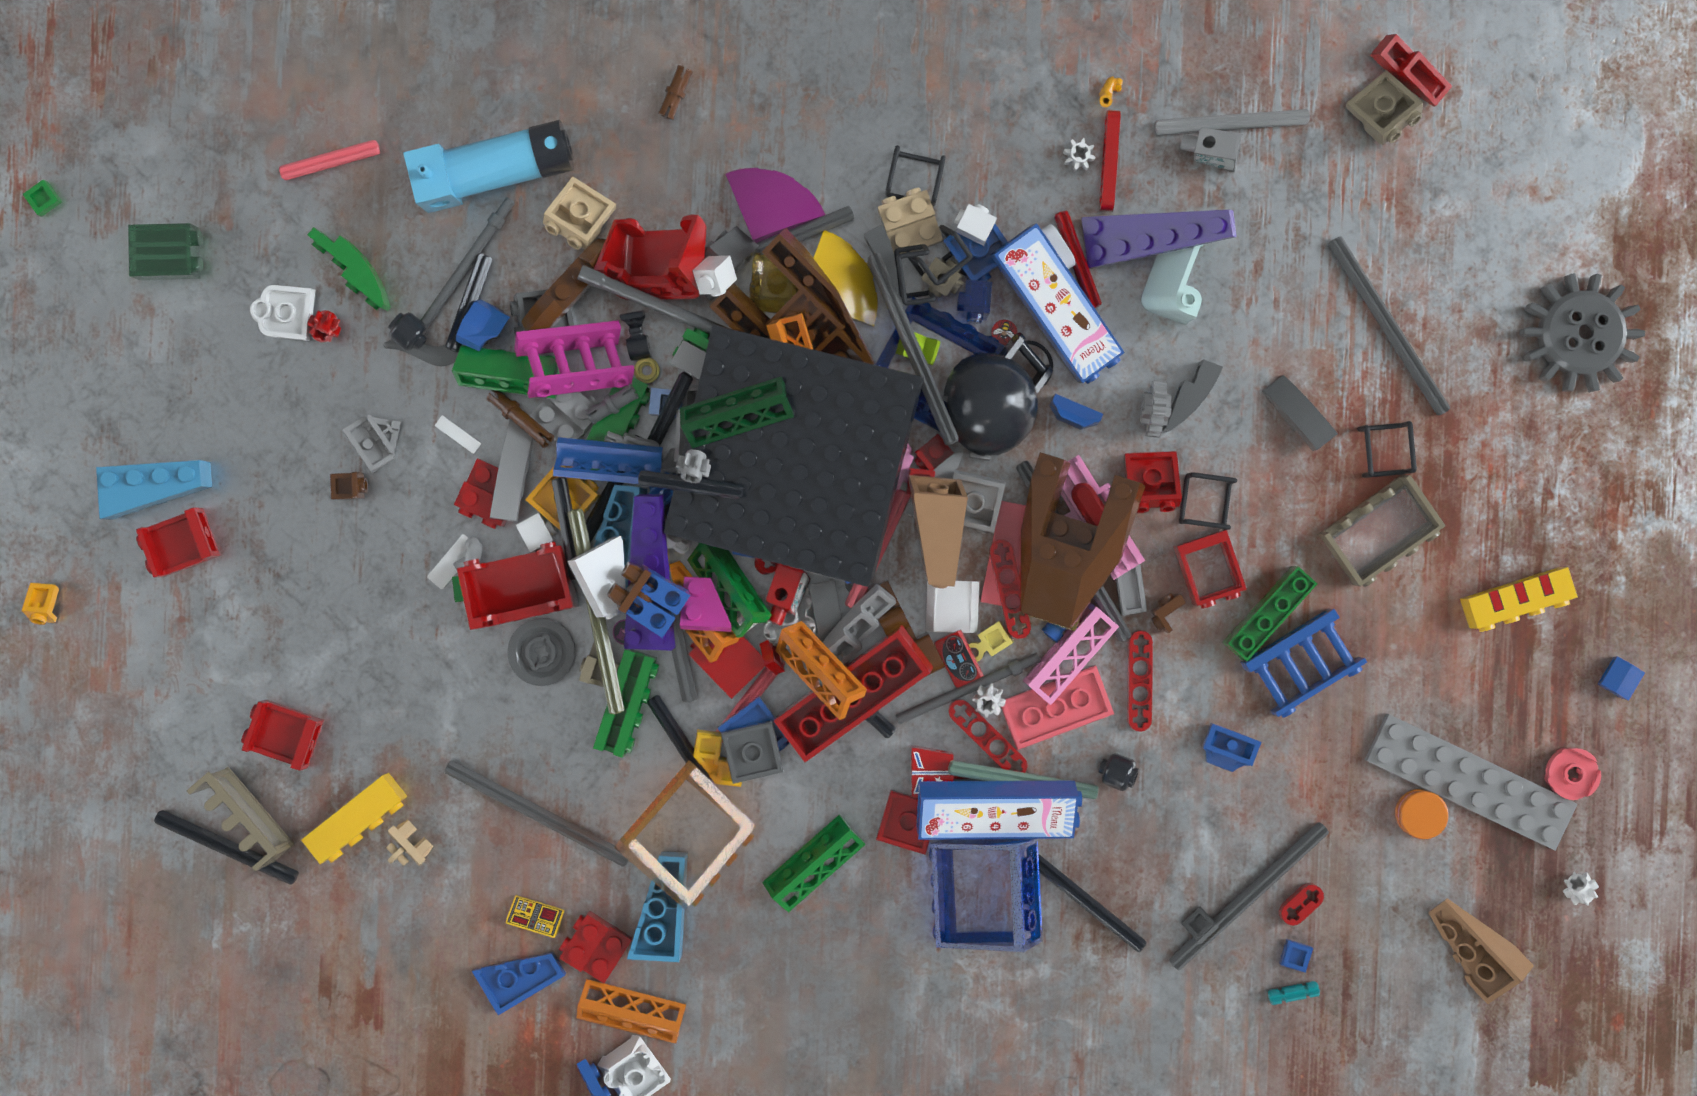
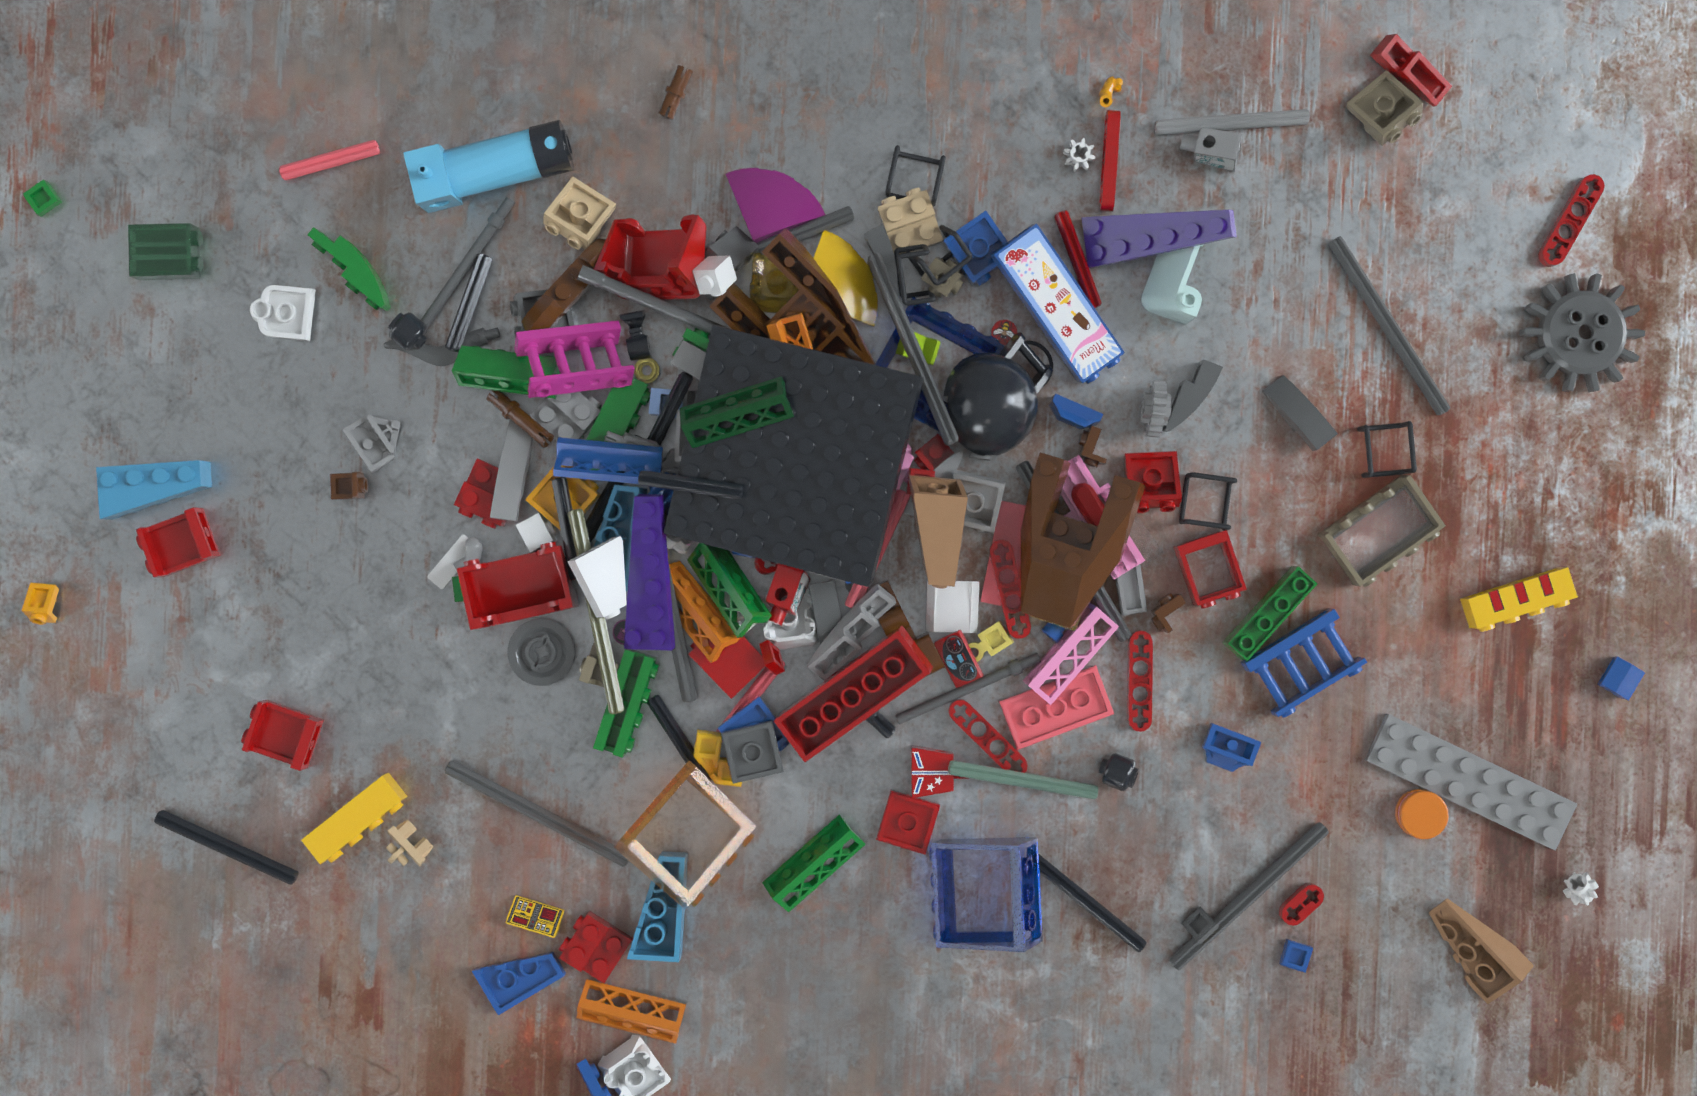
(246, 811): dark tan window -> none
(324, 326): red gear -> none
(457, 434): white sticker -> none
(481, 324): blue slope -> none
(612, 404): dark grey pin -> none
(641, 593): blue hips -> none
(693, 466): light grey gear -> none
(703, 607): dark pink wing -> none
(820, 664): orange fence -> none
(975, 223): white brick -> none
(975, 301): clear blue brick -> none
(989, 700): white gear -> none
(997, 810): brick -> none
(1059, 245): white beam -> none
(1088, 441): none -> reddish brown bracket
(1293, 993): teal axle -> none
(1574, 222): none -> red beam
(1576, 788): coral plate -> none

